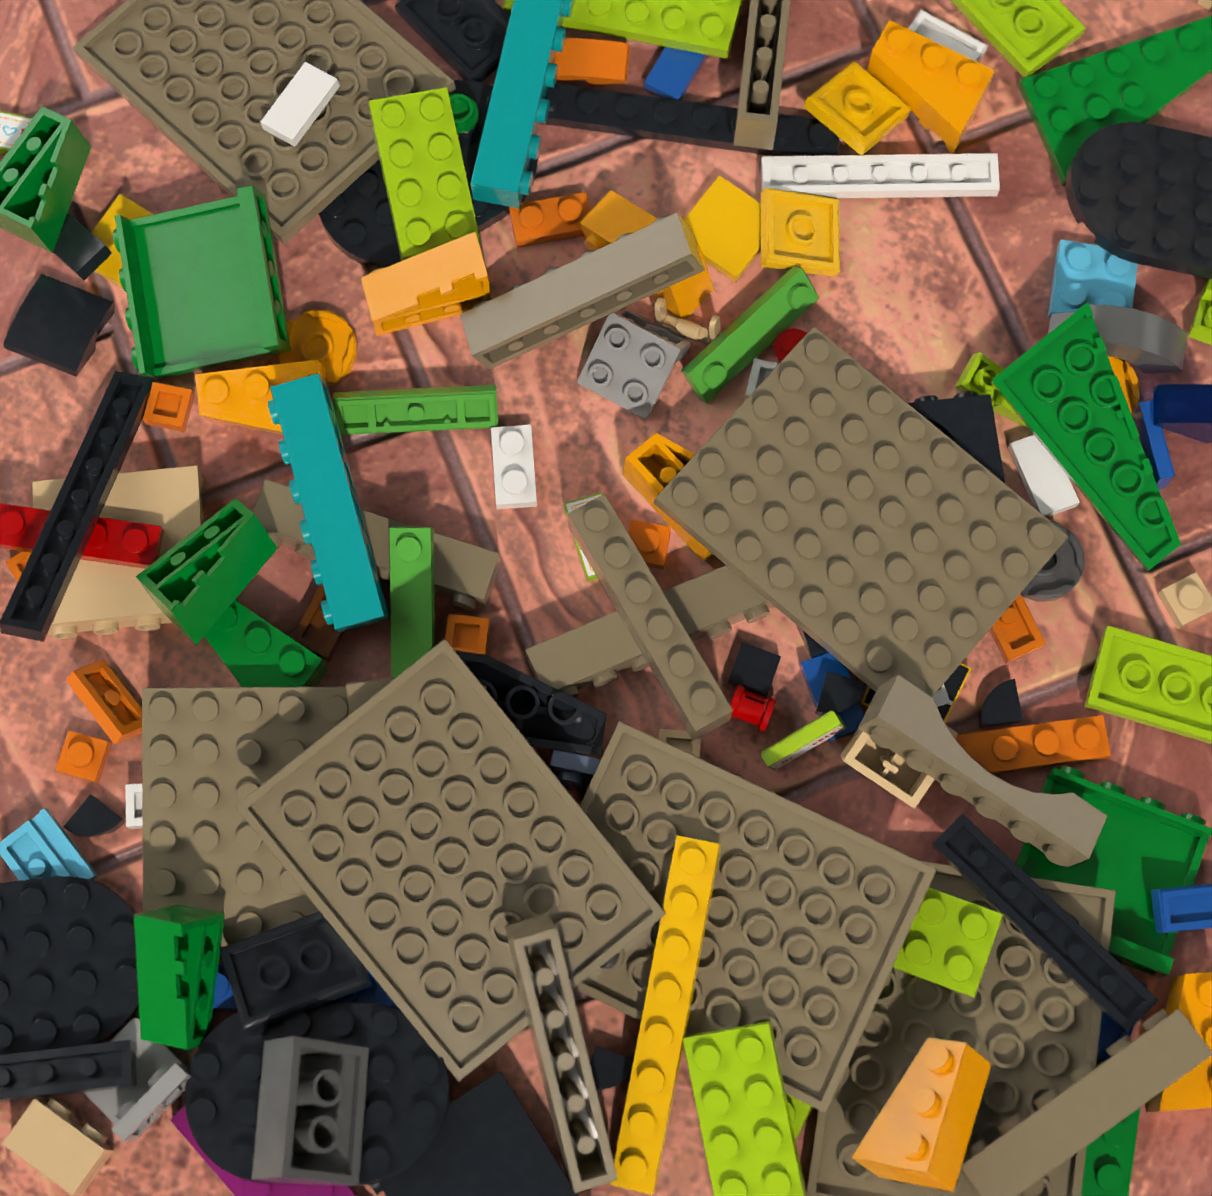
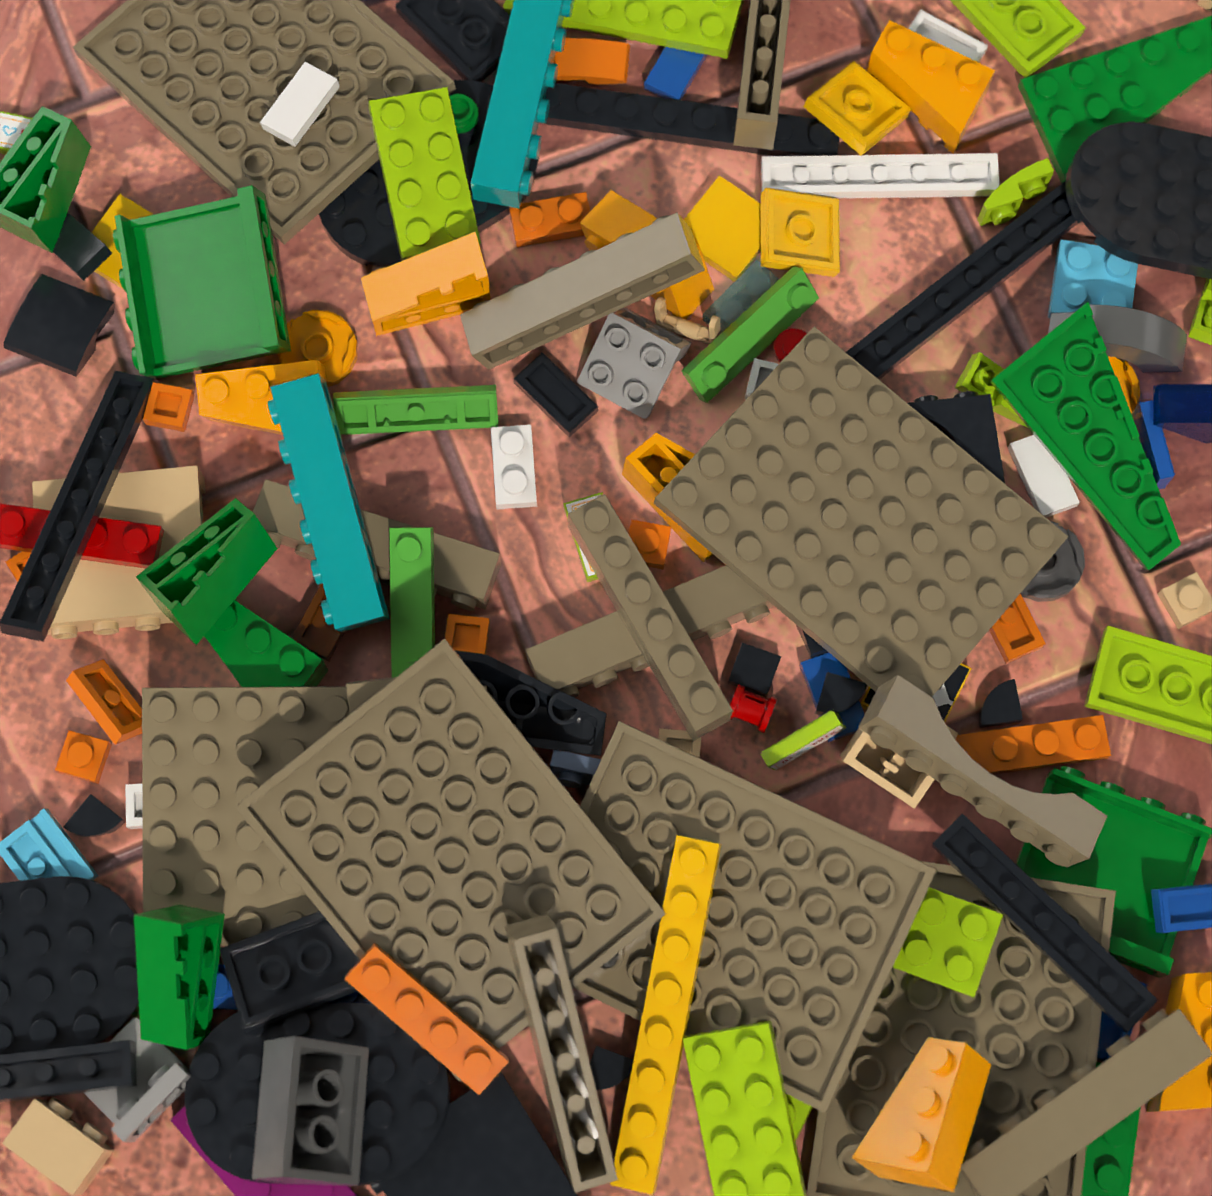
(426, 1018): none -> orange plate
(555, 394): none -> black tile
(741, 295): none -> clear light blue plate
(965, 284): none -> black plate
(1007, 198): none -> lime slope

